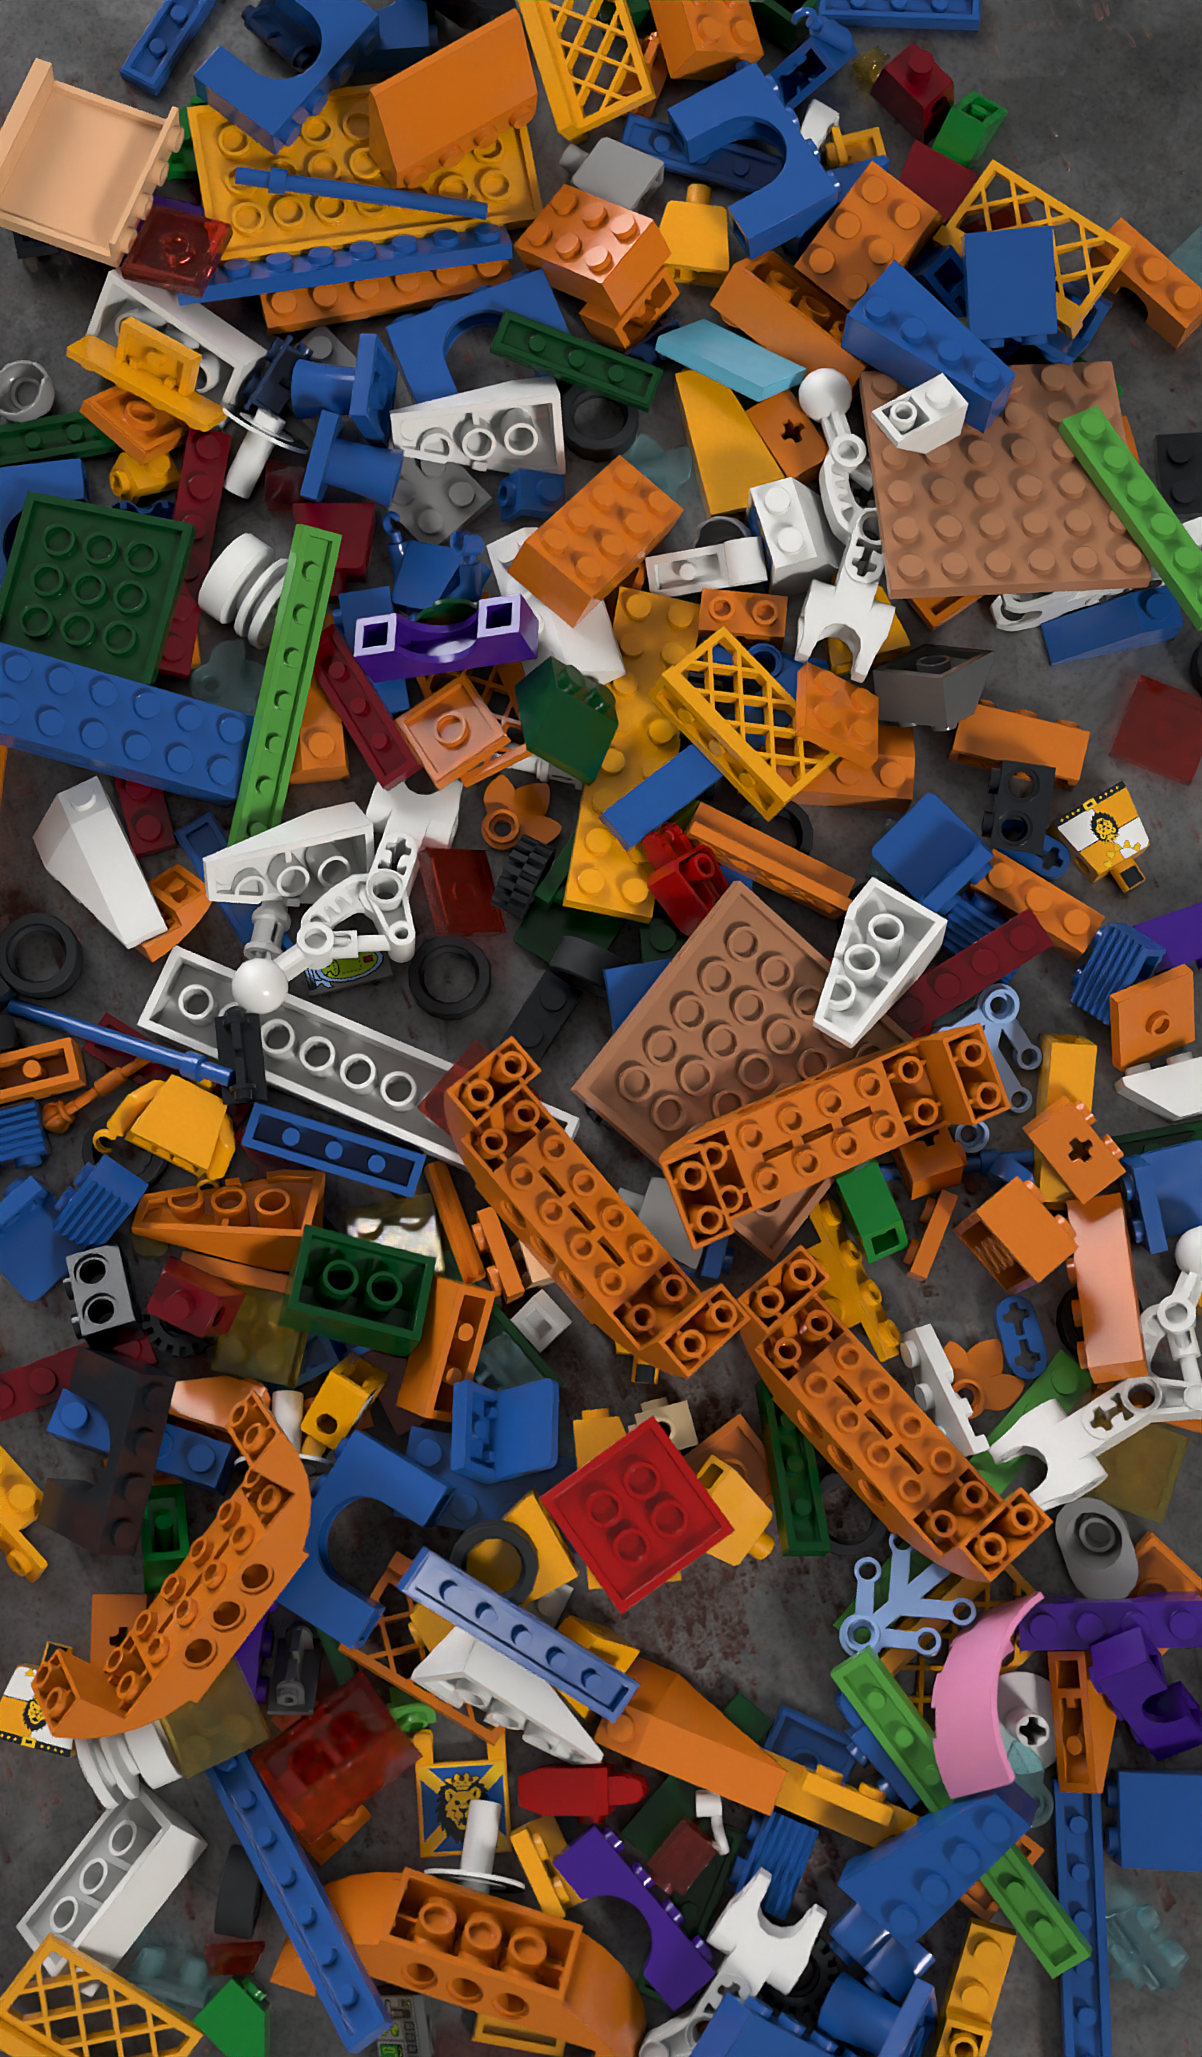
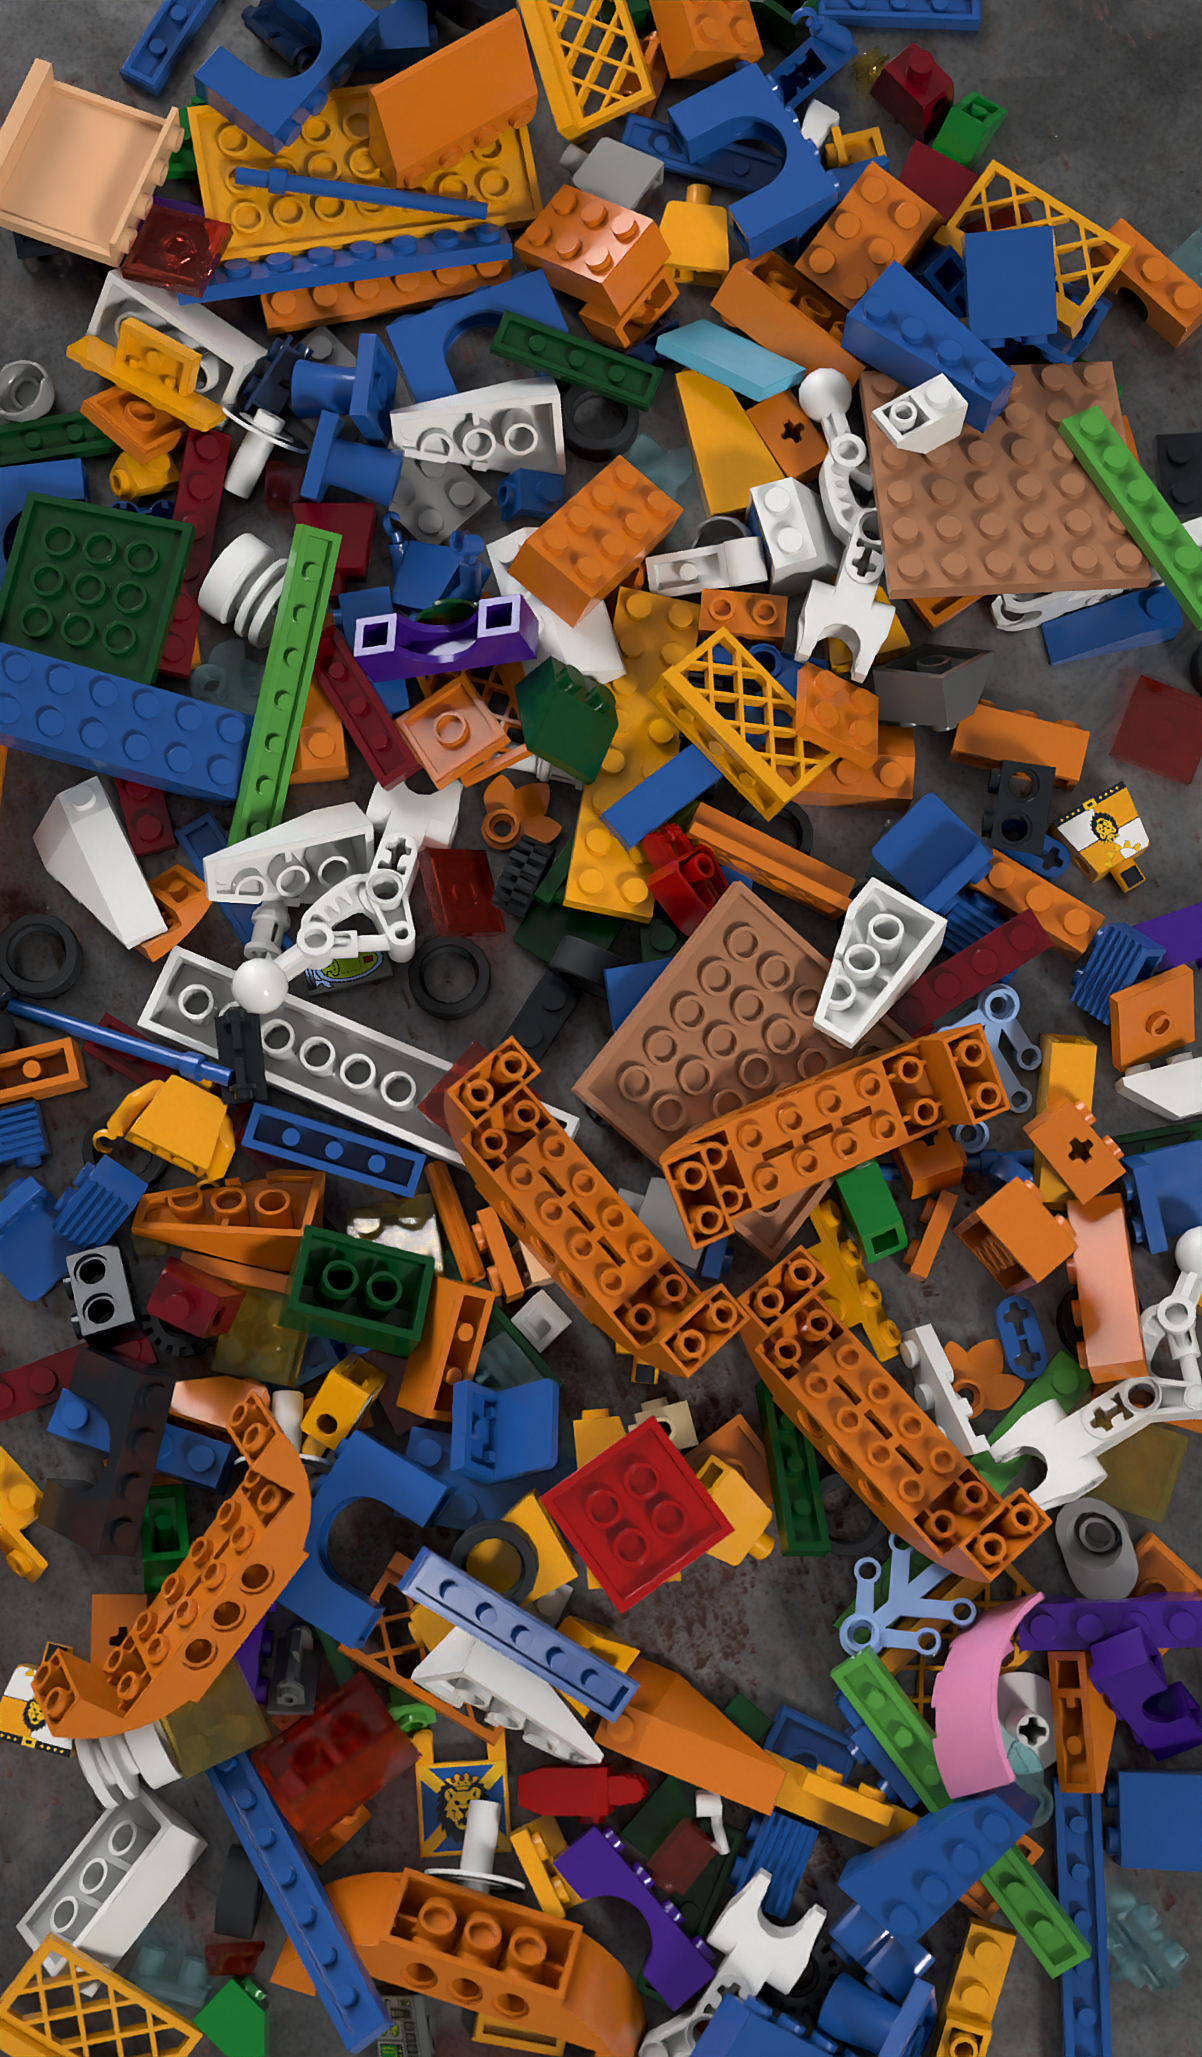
(59, 1115): orange piece -> none

